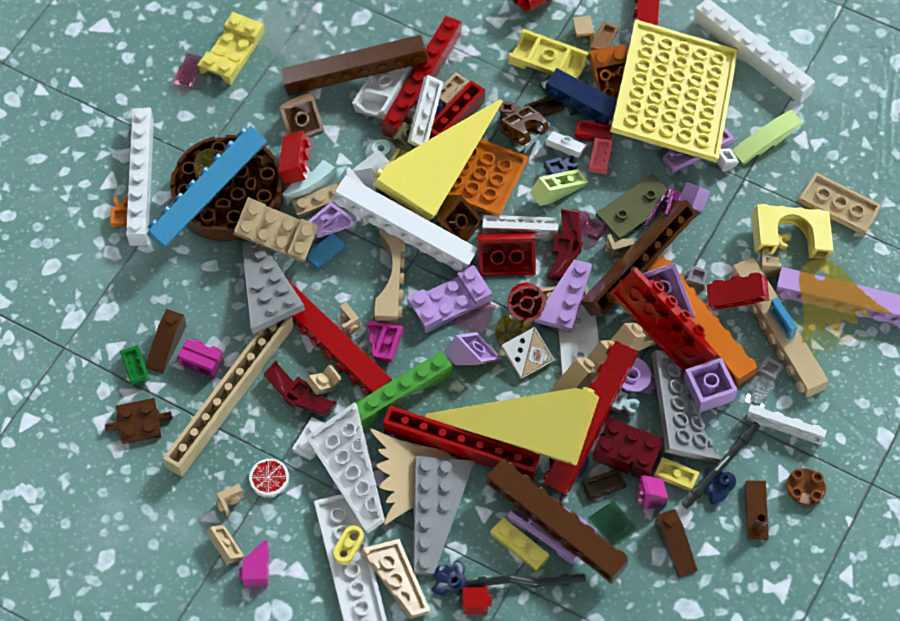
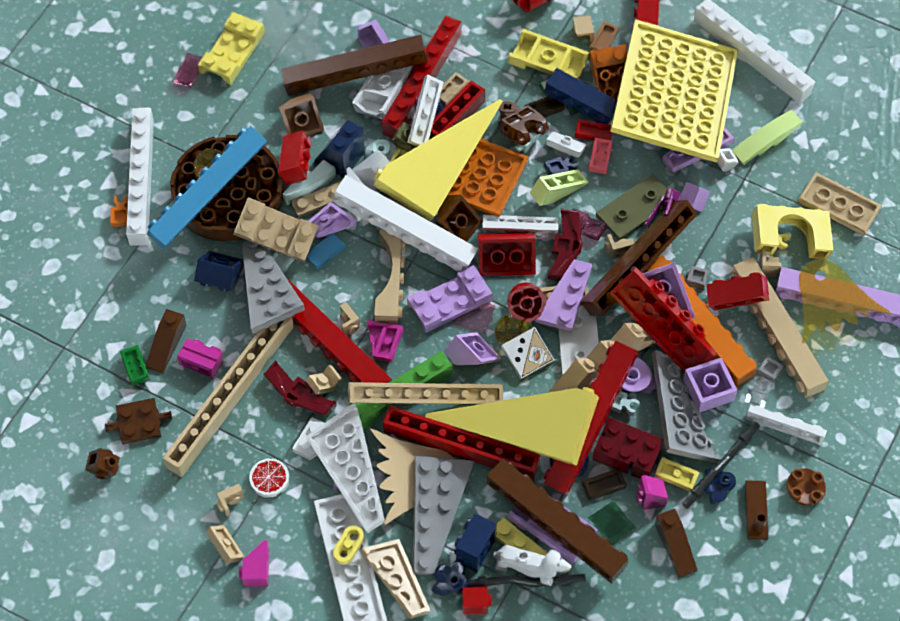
(102, 463): none -> reddish brown brick
(218, 270): none -> dark blue slope
(344, 148): none -> dark blue slope
(371, 34): none -> lavender panel
(424, 393): none -> tan plate
(475, 542): none -> dark blue brick
(531, 563): none -> white animal
(783, 318): dark azure tile -> none

